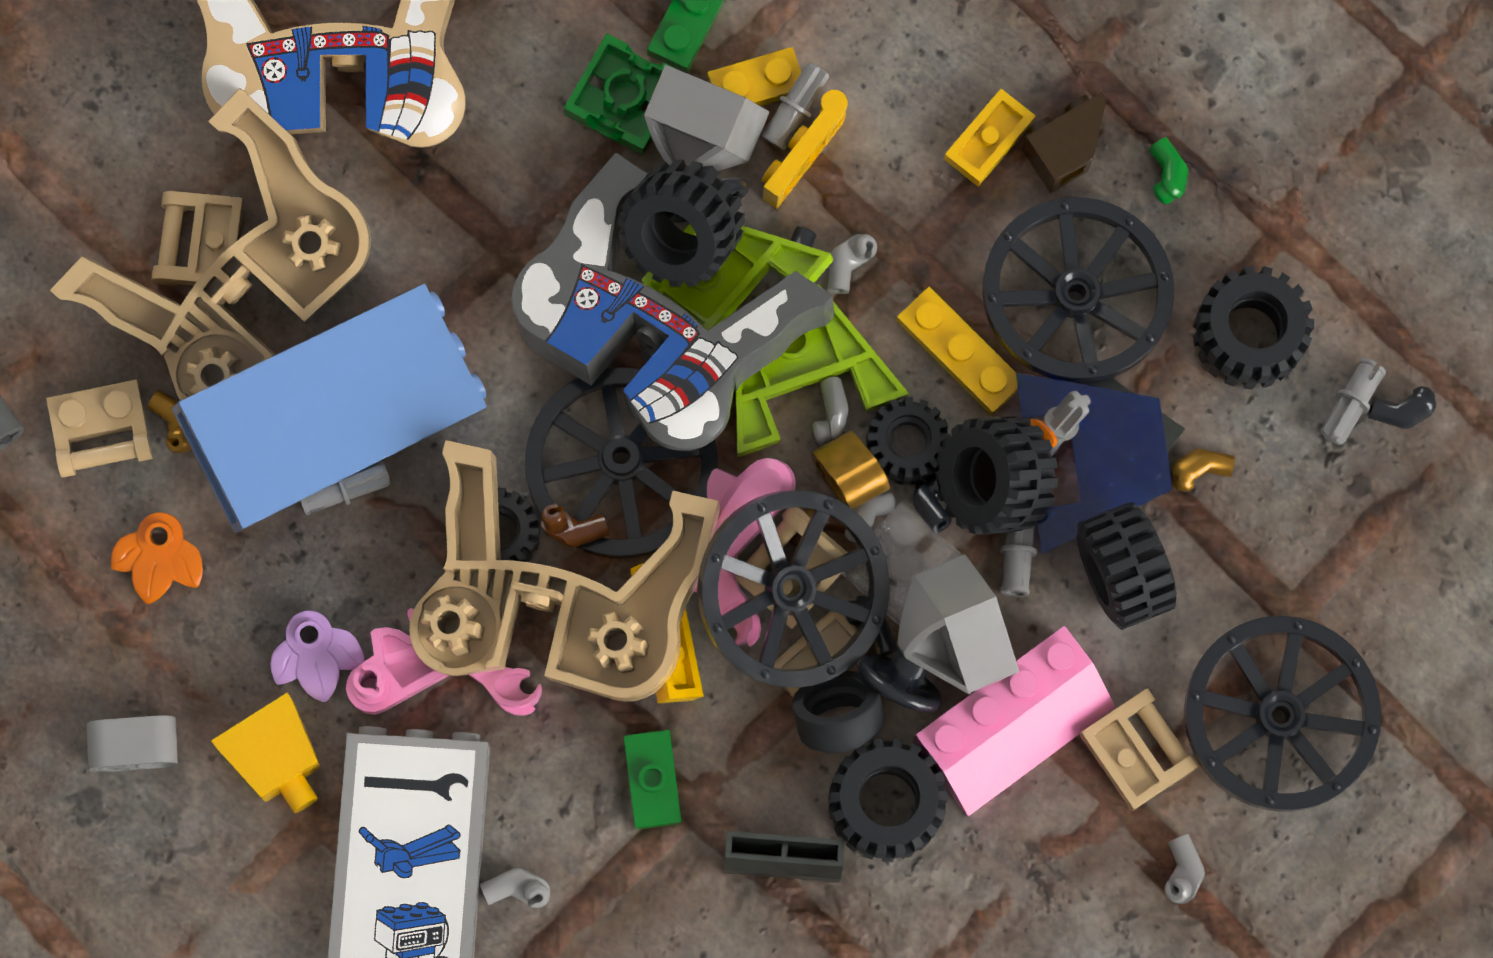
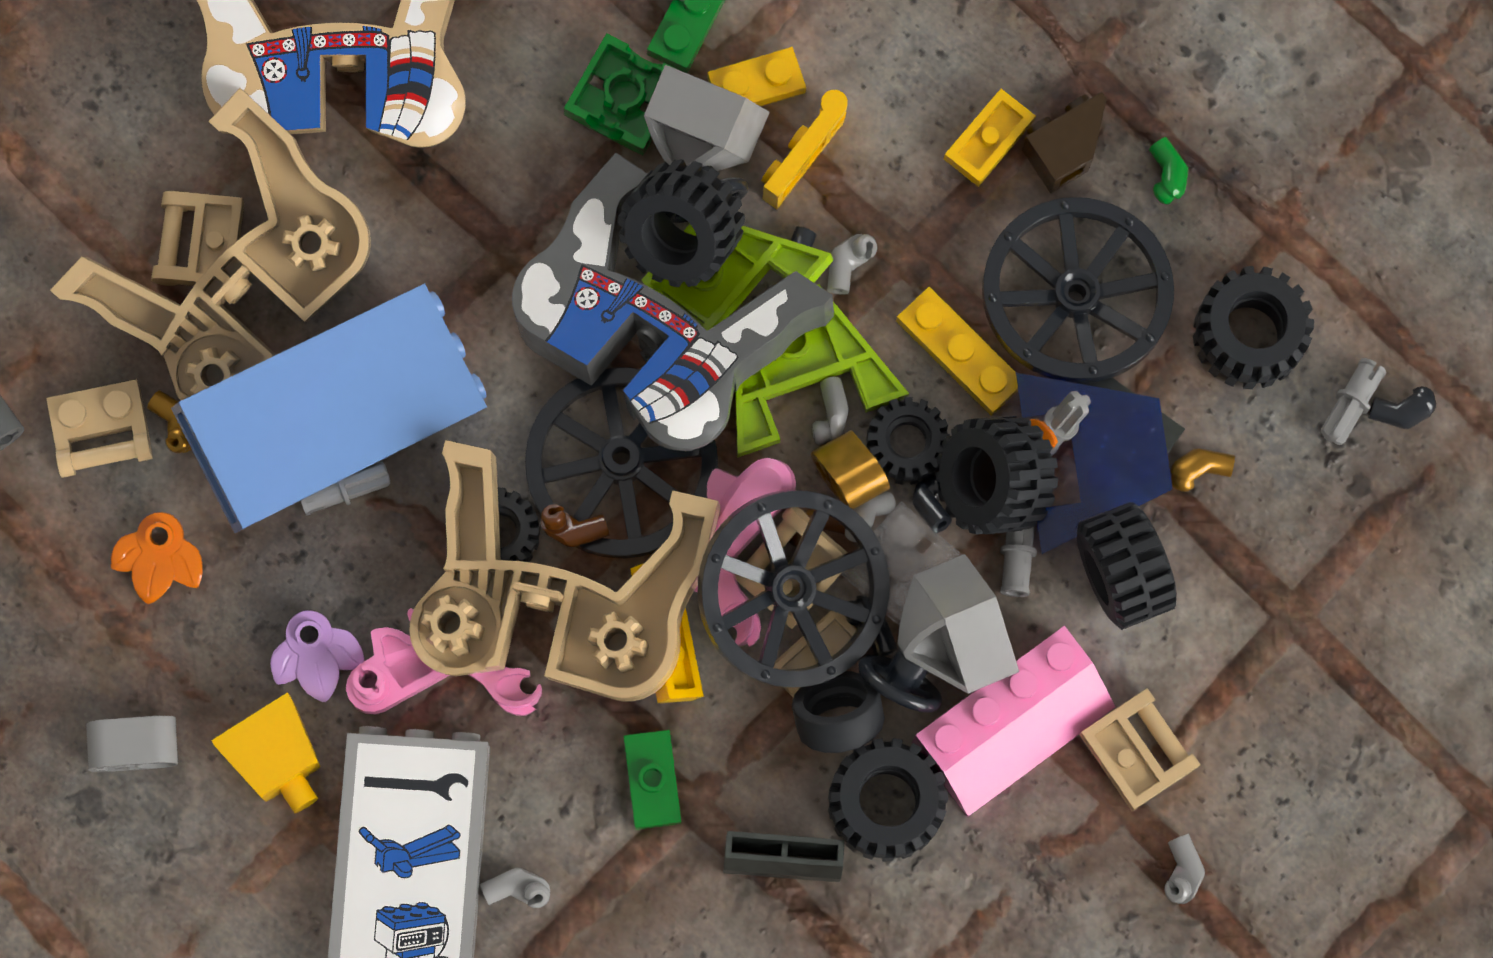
(795, 106): light grey axle -> none
(1293, 708): black wheel -> none

